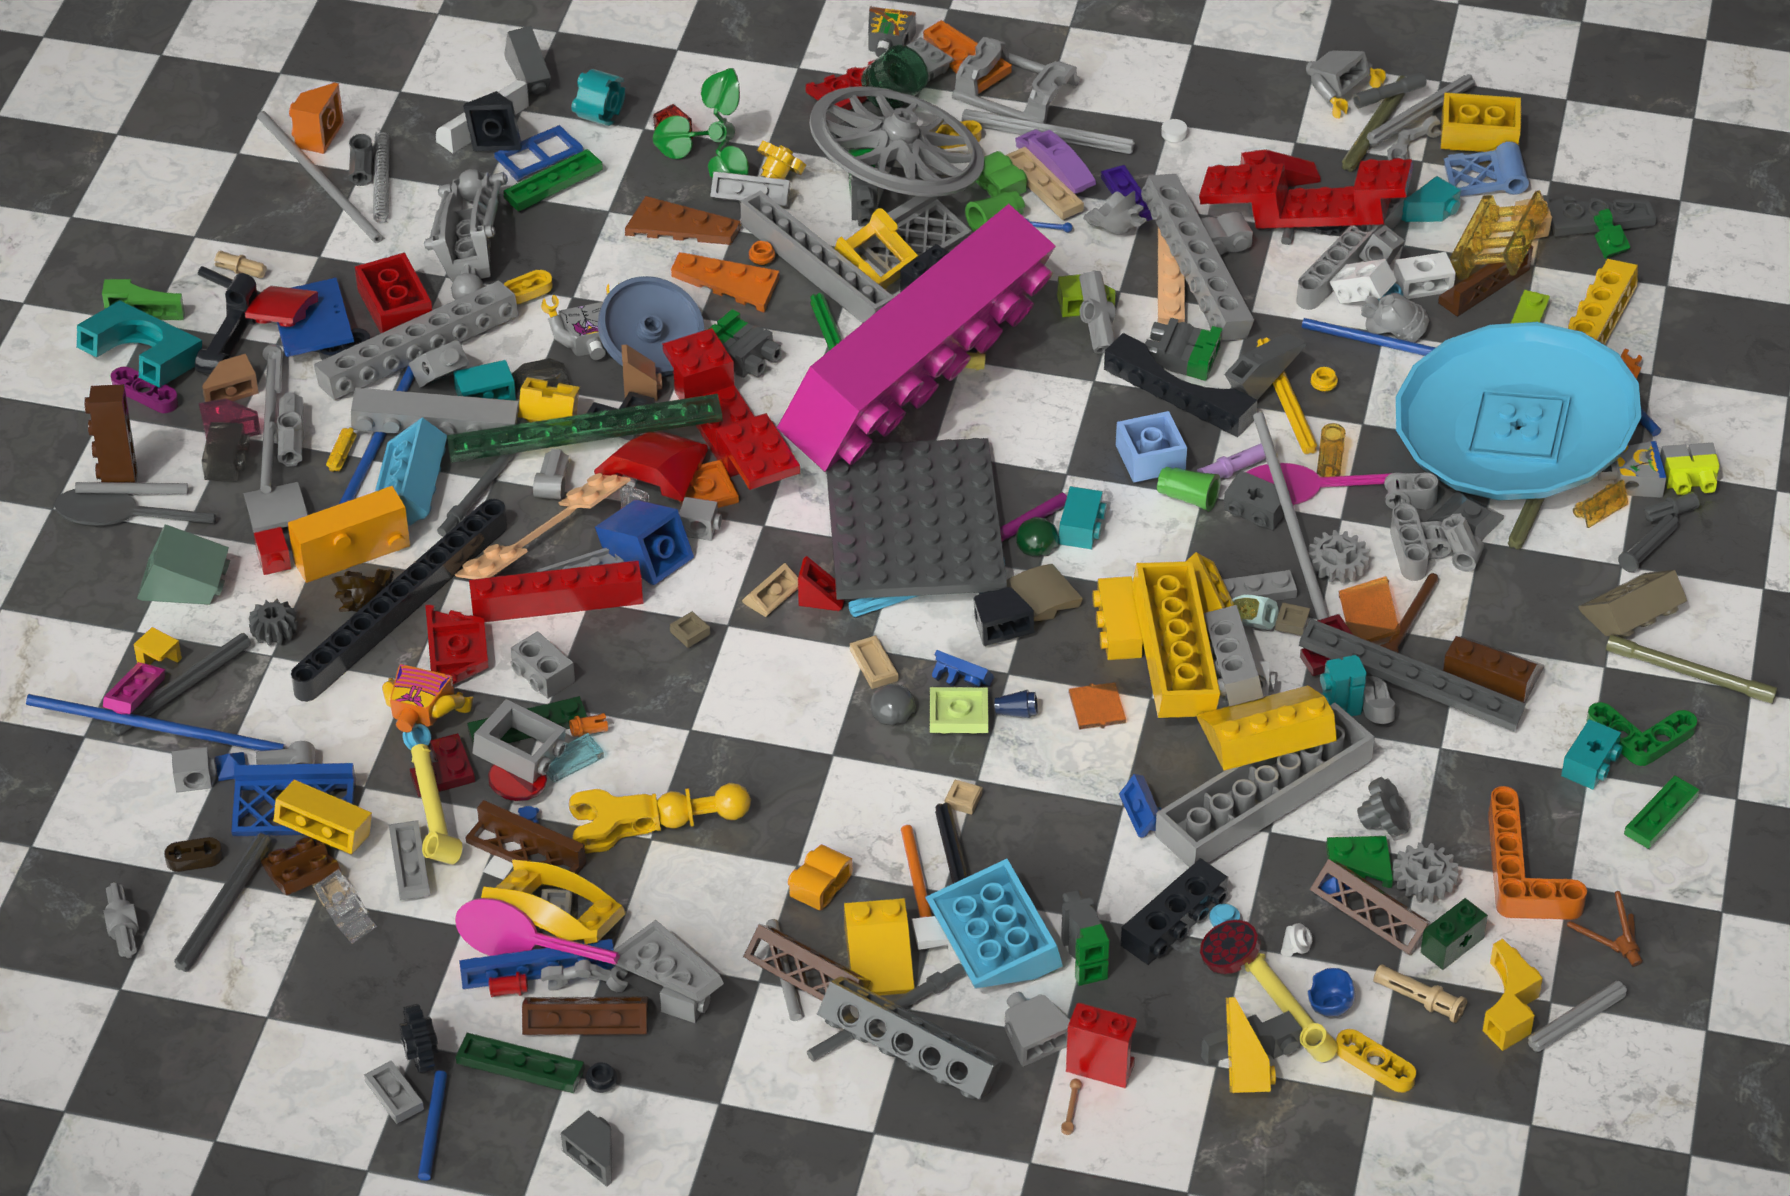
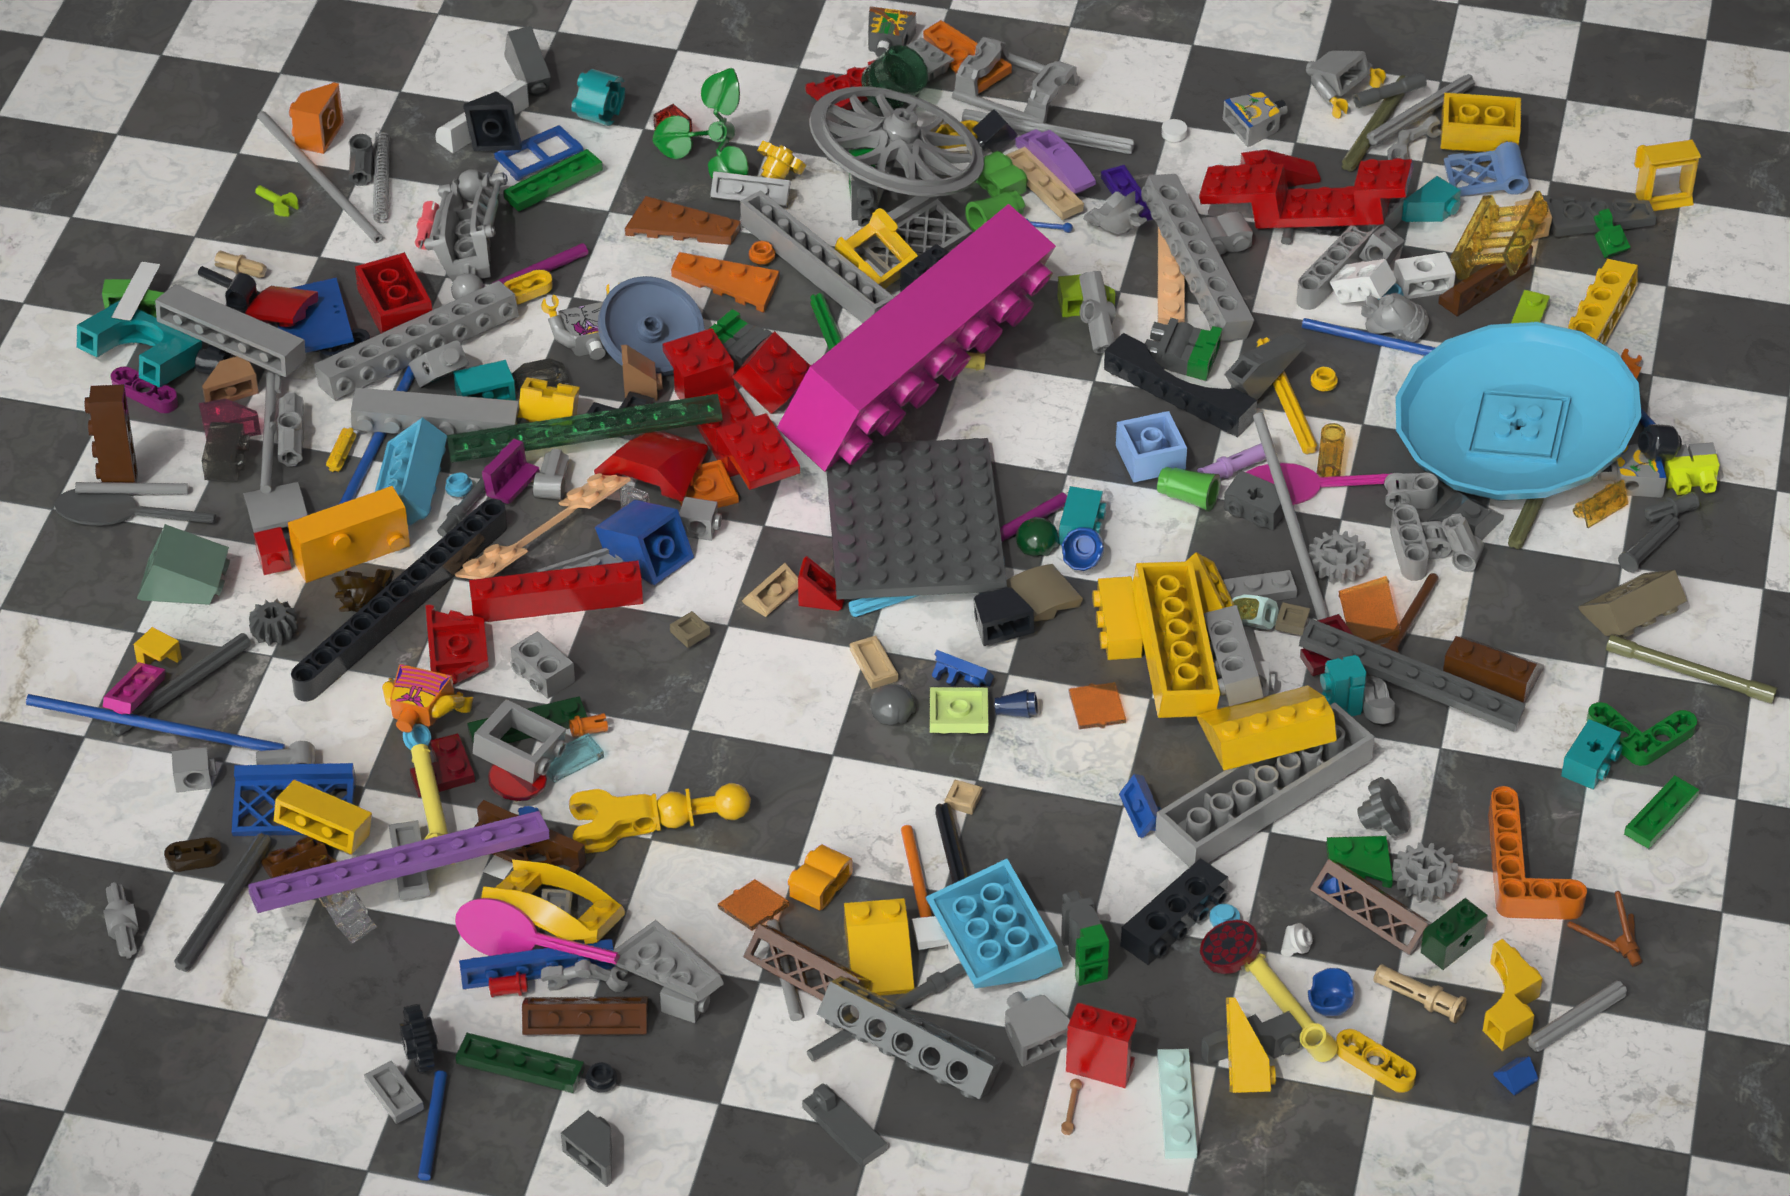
(135, 291): none -> white sticker
(226, 763): blue slope -> none
(230, 330): none -> light grey brick
(280, 202): none -> lime bar
(398, 861): none -> medium lavender plate
(425, 223): none -> coral pin
(458, 484): none -> medium azure plate
(508, 473): none -> magenta bracket
(552, 262): none -> magenta piece
(753, 904): none -> clear orange piece
(772, 372): none -> red brick
(844, 1125): none -> dark grey hinge
(994, 132): none -> black brick
(1082, 548): none -> blue hair
(1176, 1103): none -> light aqua plate
(1253, 116): none -> light grey torso
(1517, 1074): none -> blue slope
(1659, 442): none -> black head
(1665, 156): none -> yellow piece

